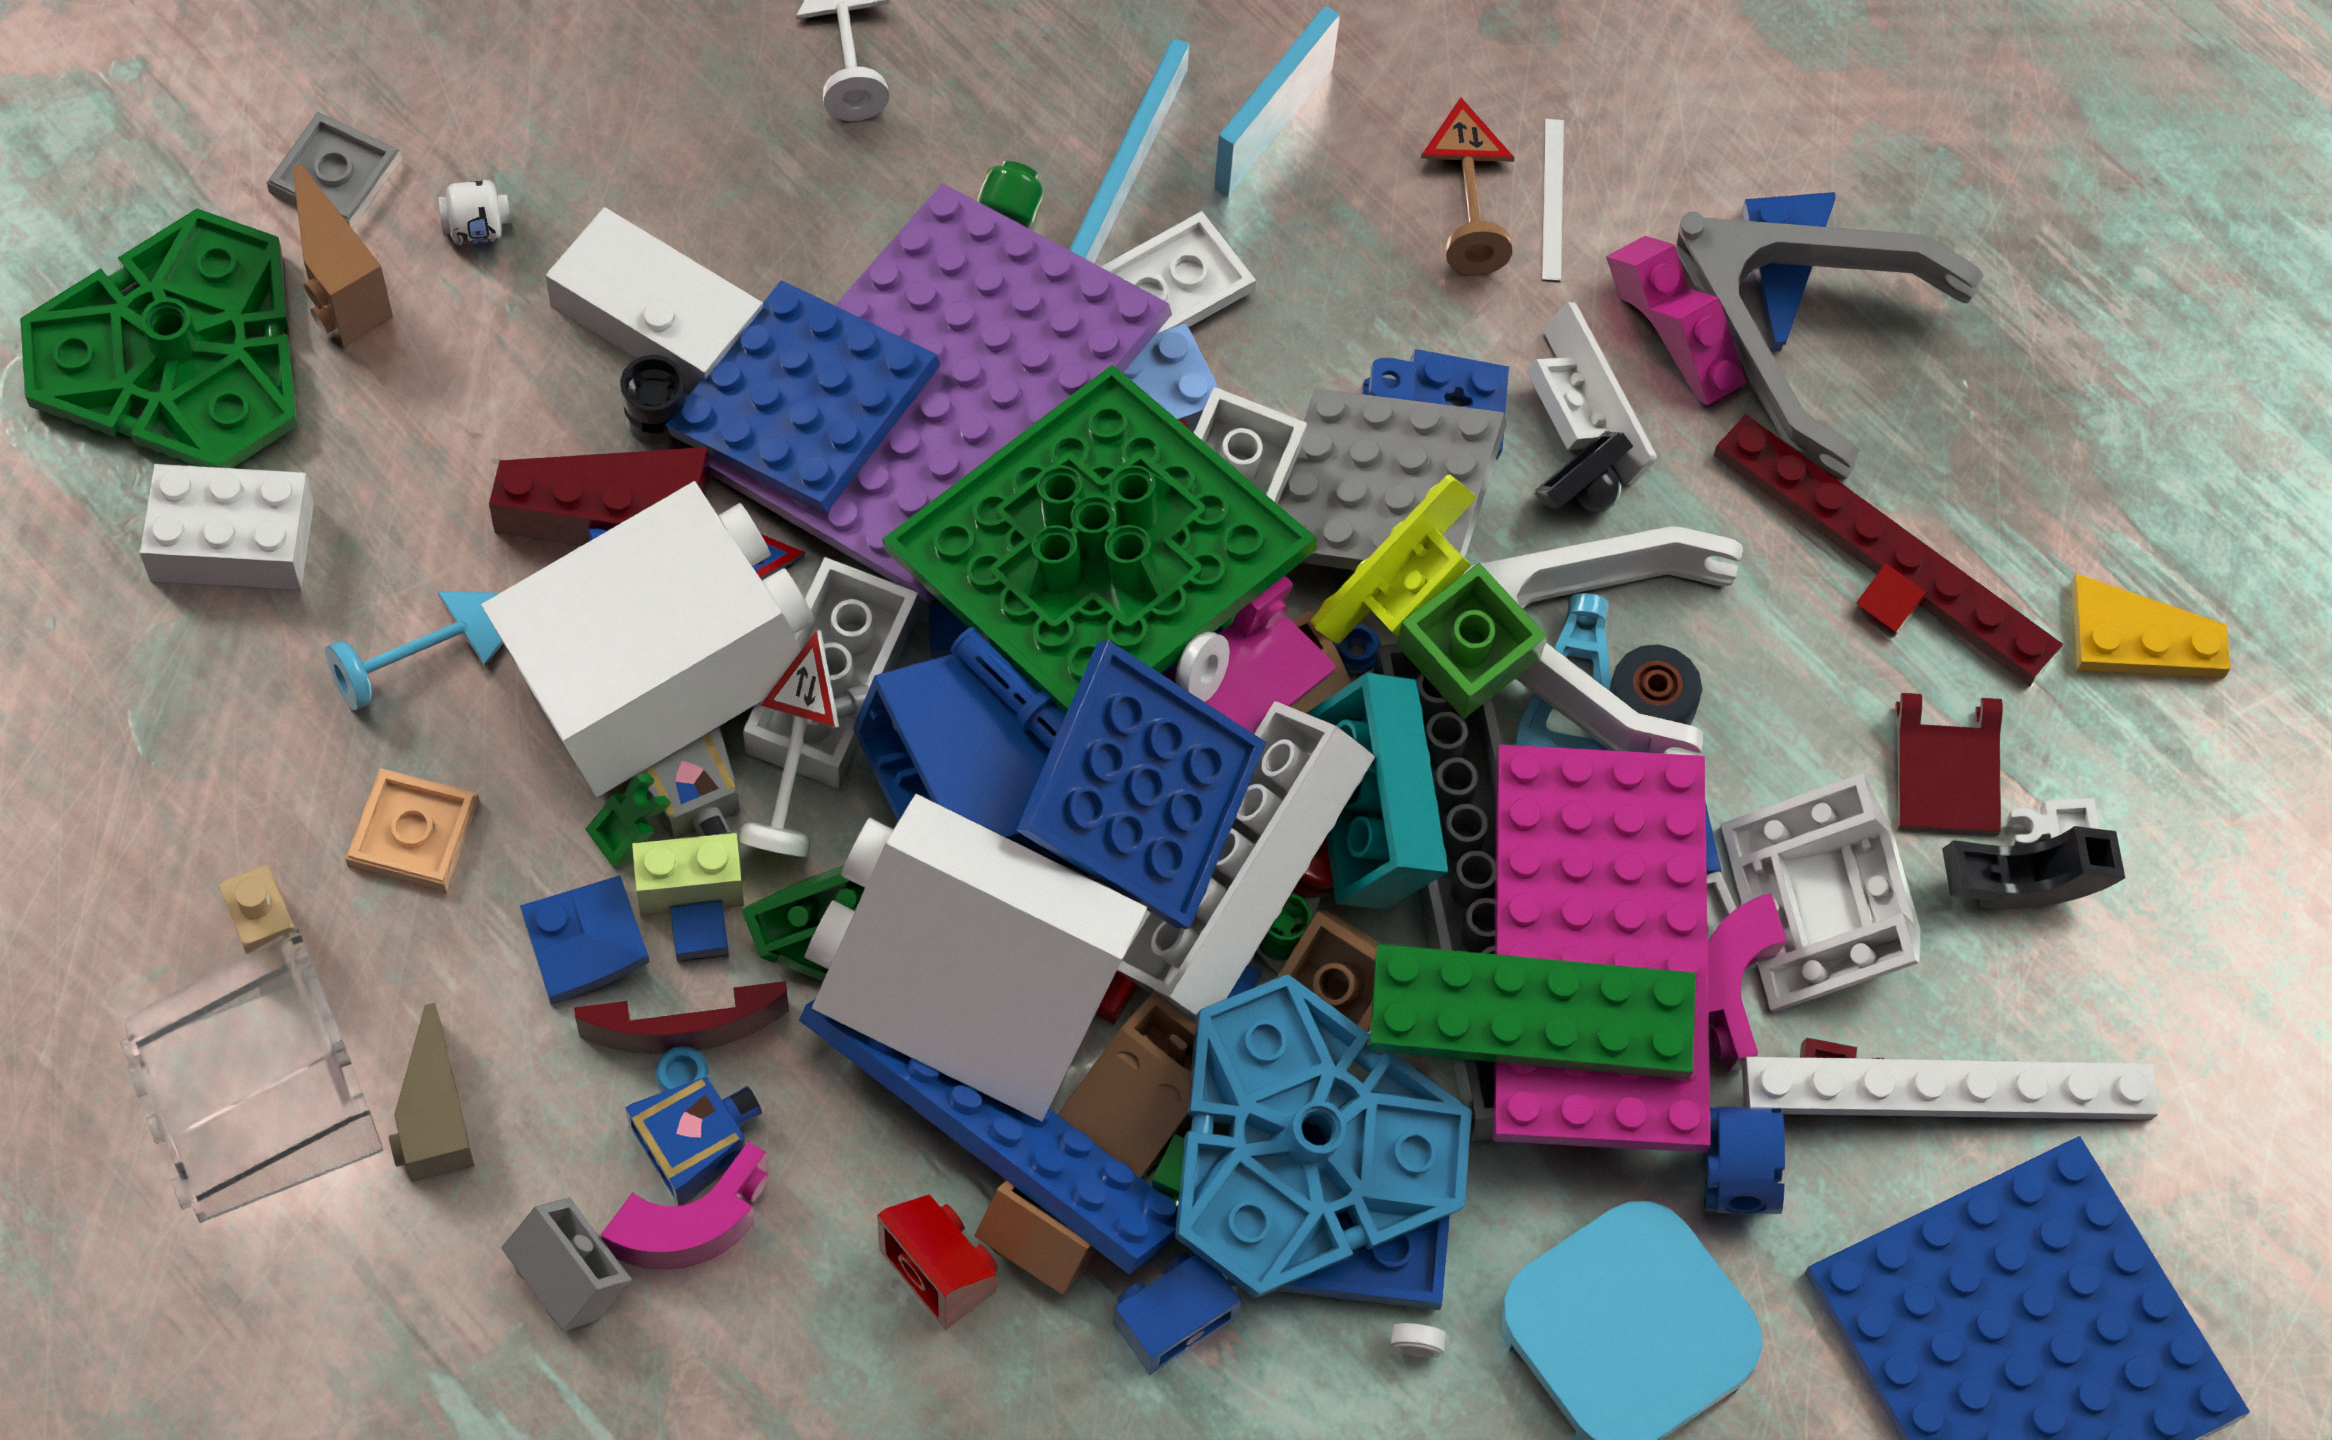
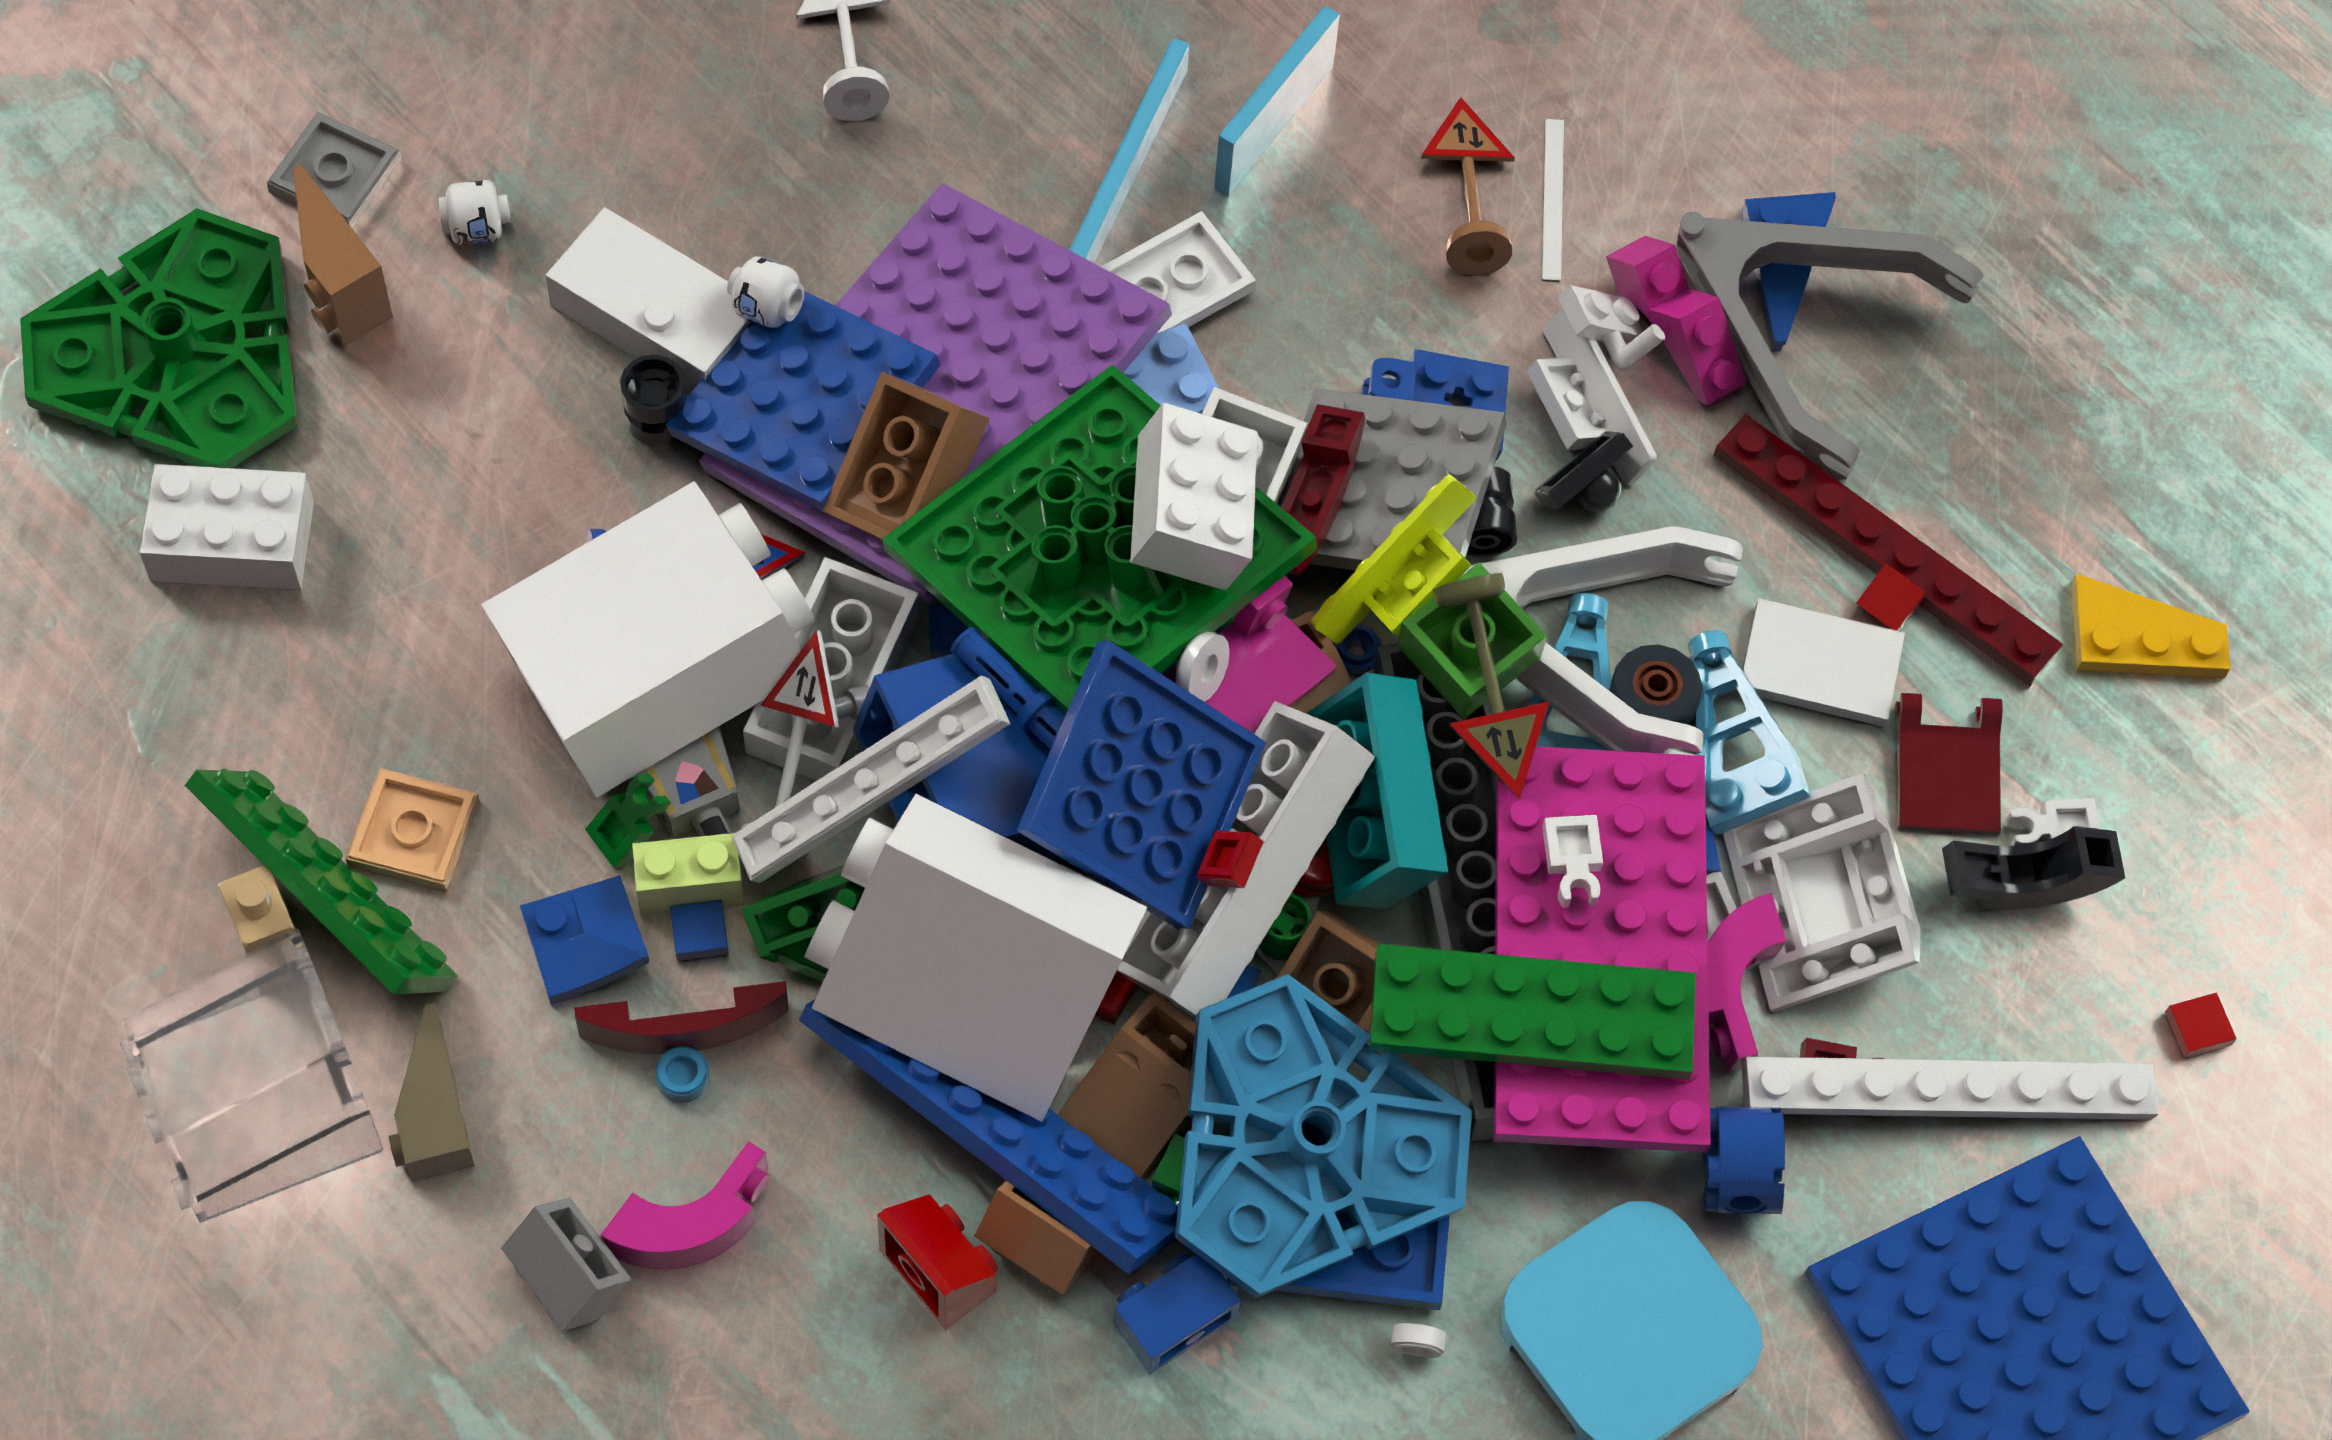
(322, 881): none -> green plate
(465, 607): medium azure piece -> none
(570, 494): dark red wedge -> none
(691, 1134): blue torso -> none
(765, 292): none -> white head
(870, 779): none -> white tile
(902, 455): none -> medium nougat slope
(1012, 192): green head -> none
(1194, 496): none -> white brick
(1229, 859): none -> red tile
(1324, 471): none -> dark red slope
(1496, 523): none -> black wheel
(1503, 738): none -> olive piece
(1575, 850): none -> white plate
(1611, 321): none -> white plate
(1758, 786): none -> medium azure plate
(1823, 662): none -> white tile
(2200, 1025): none -> red tile

